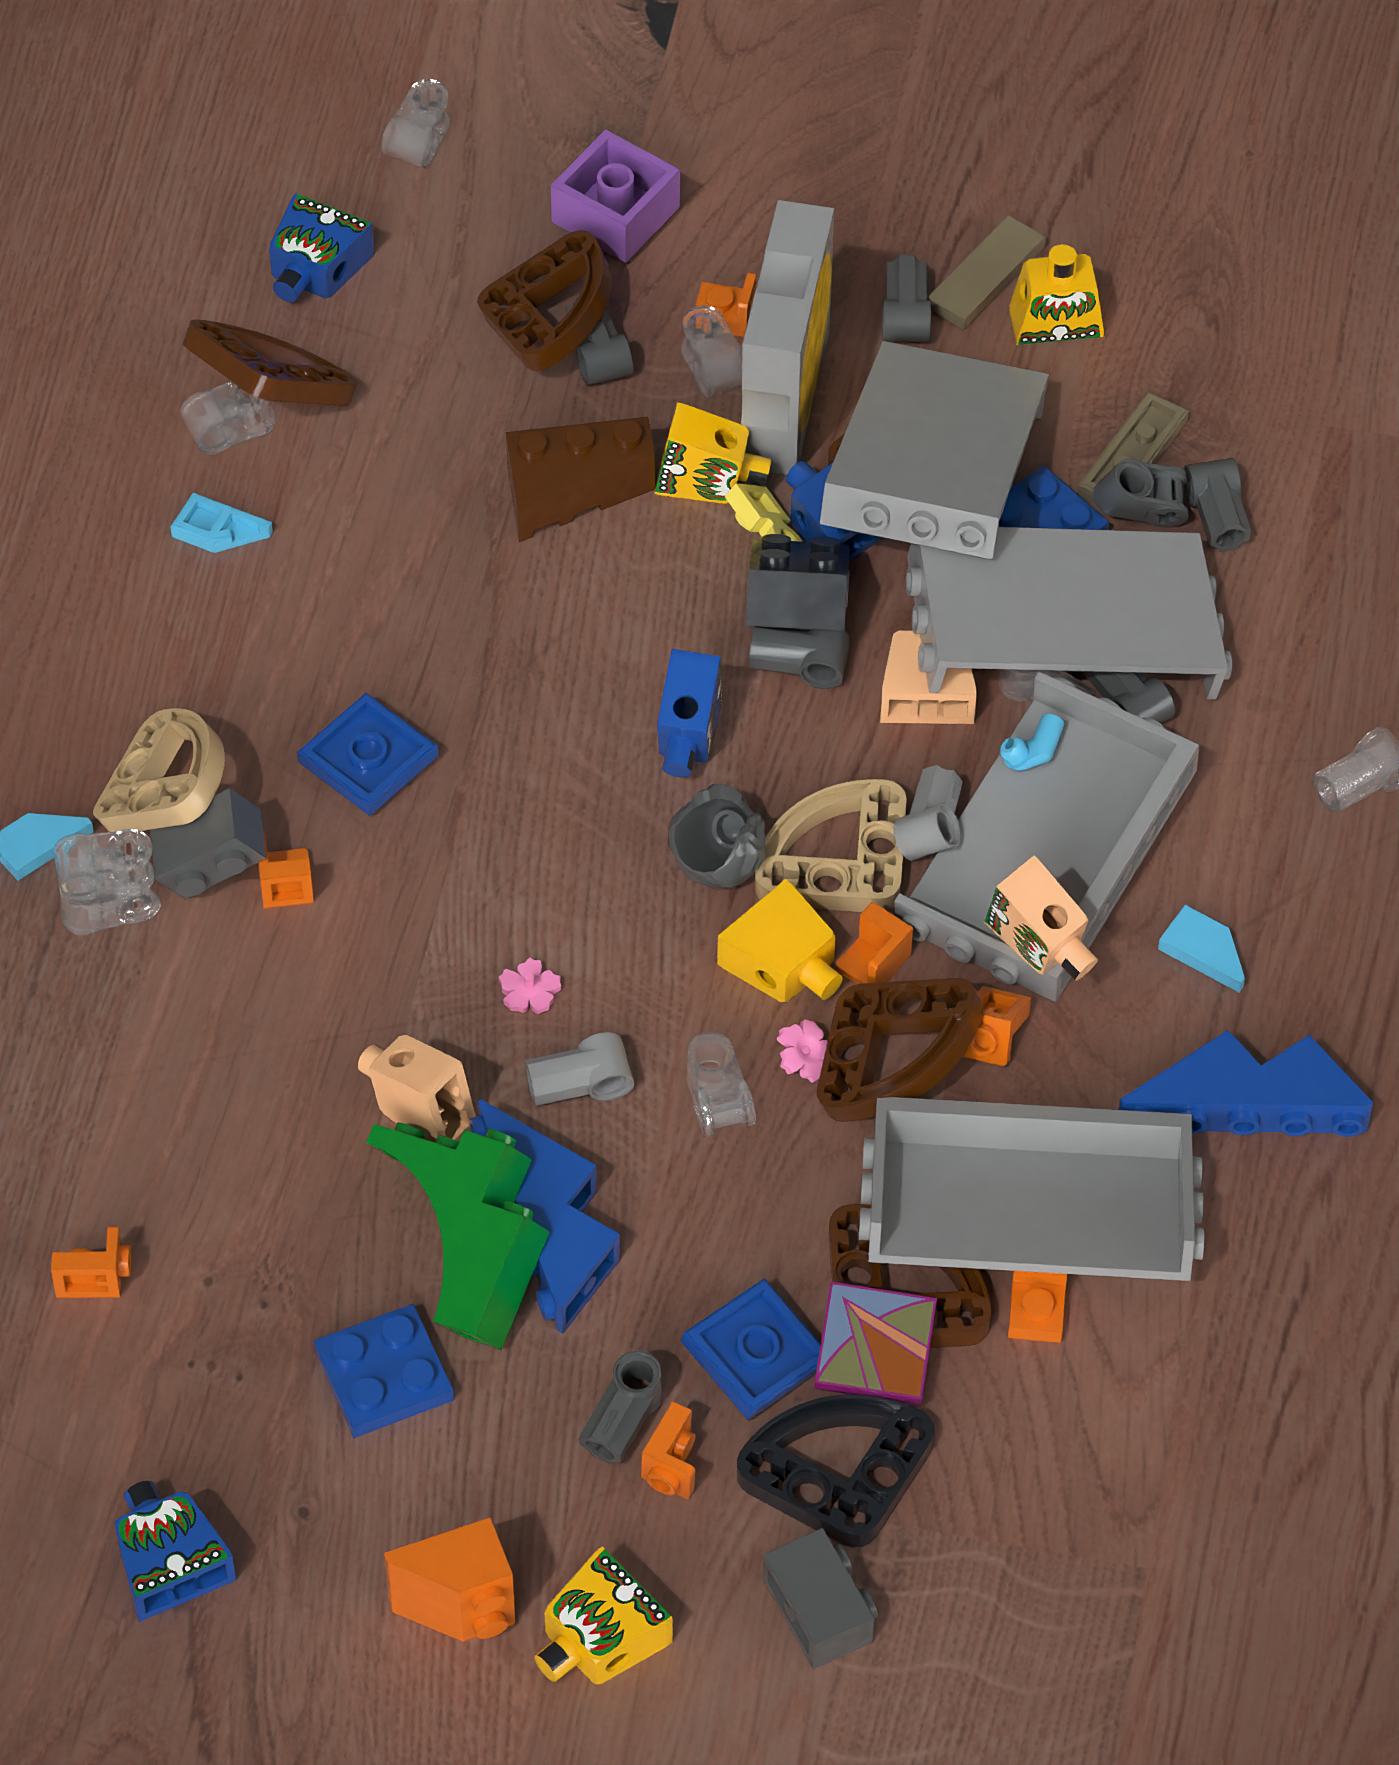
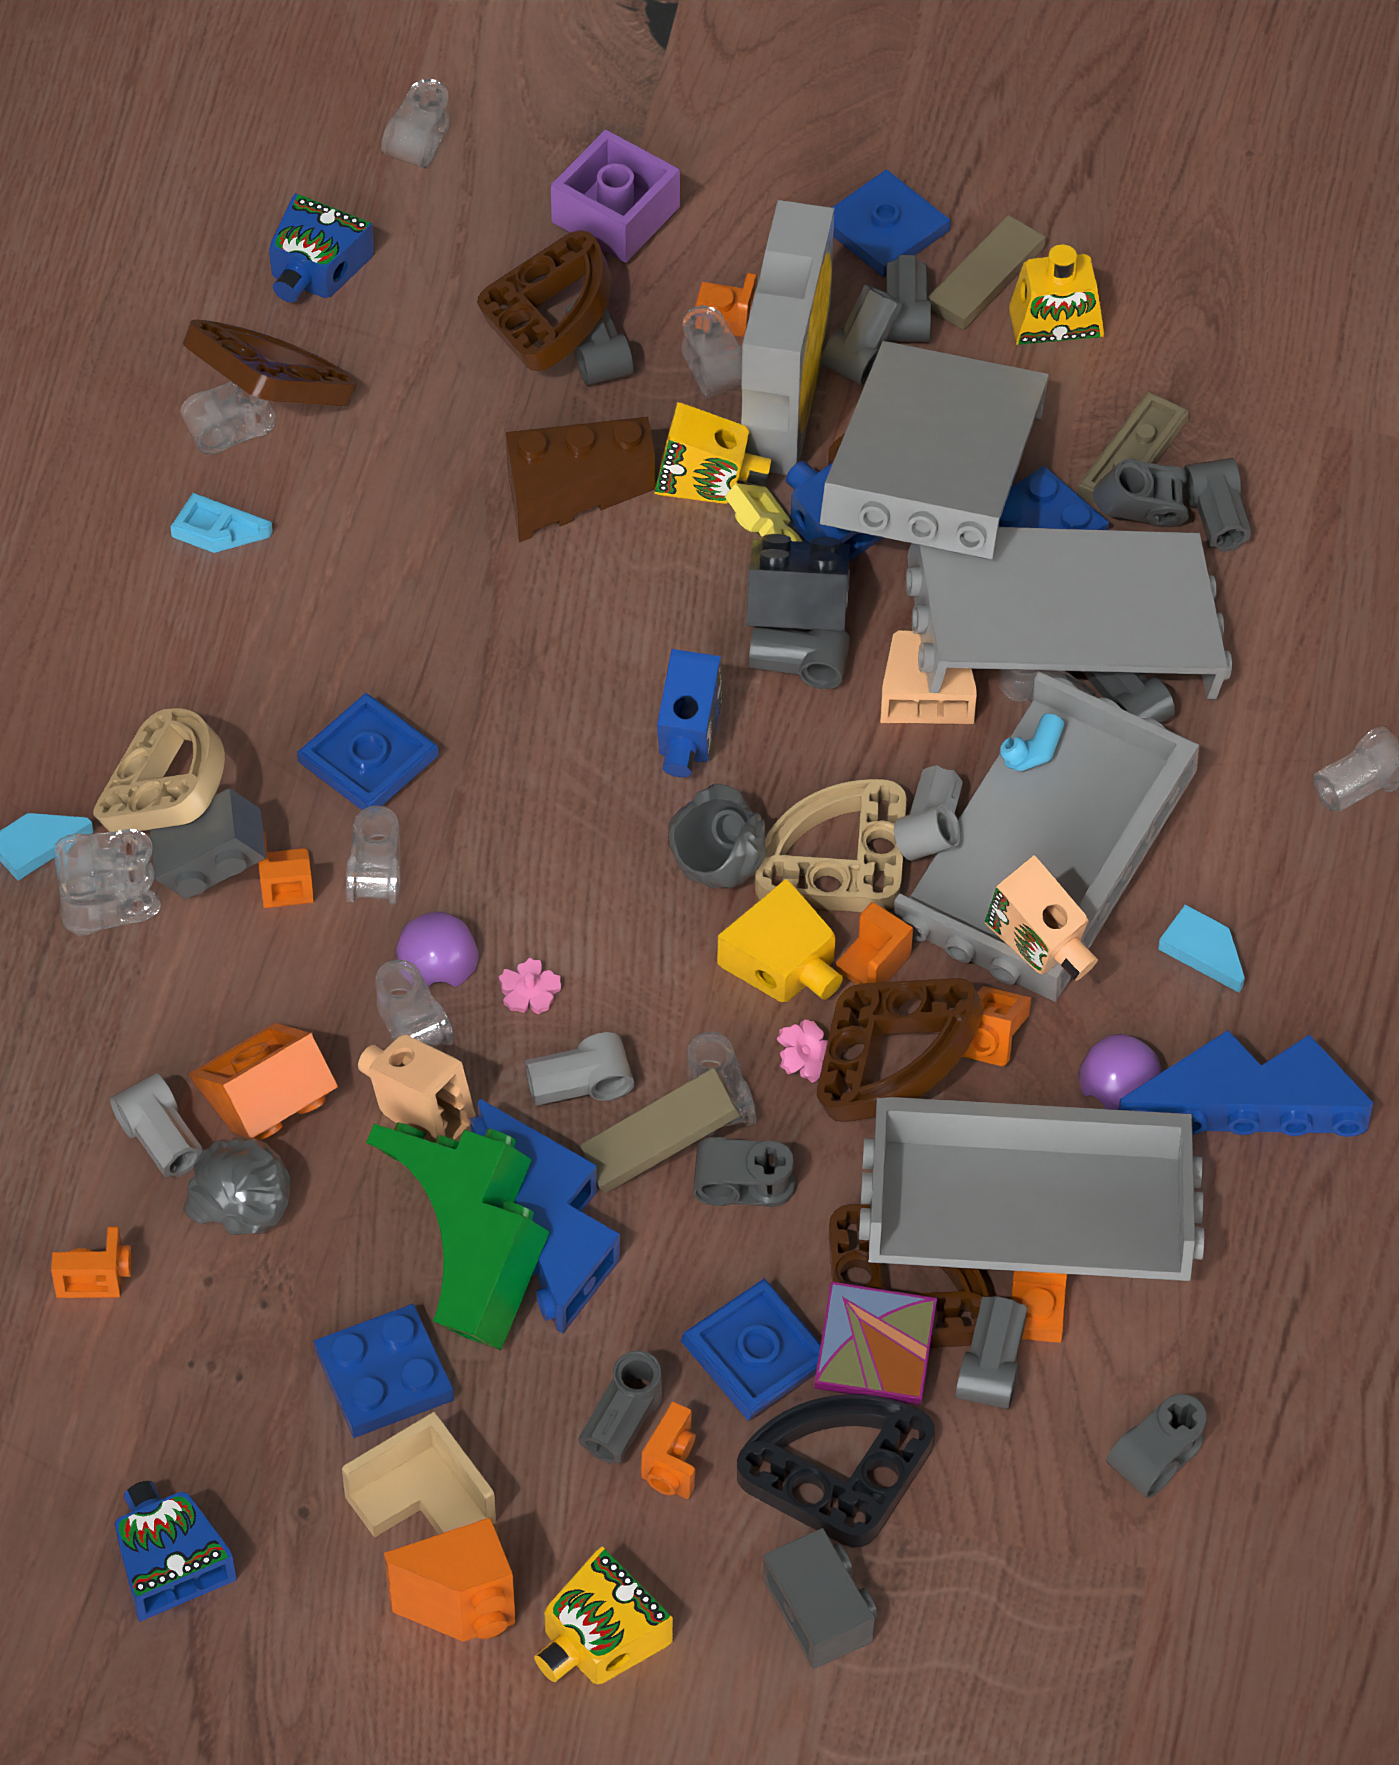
(152, 1116): none -> light grey piece
(239, 1186): none -> dark grey hair
(265, 1080): none -> orange slope
(374, 864): none -> clear piece
(414, 1012): none -> clear piece
(418, 1472): none -> tan panel
(439, 948): none -> medium lavender hair
(660, 1129): none -> dark tan tile
(739, 1170): none -> dark grey piece
(855, 346): none -> dark grey piece
(886, 222): none -> blue plate
(990, 1367): none -> dark grey piece
(1117, 1068): none -> medium lavender hair
(1155, 1450): none -> dark grey piece

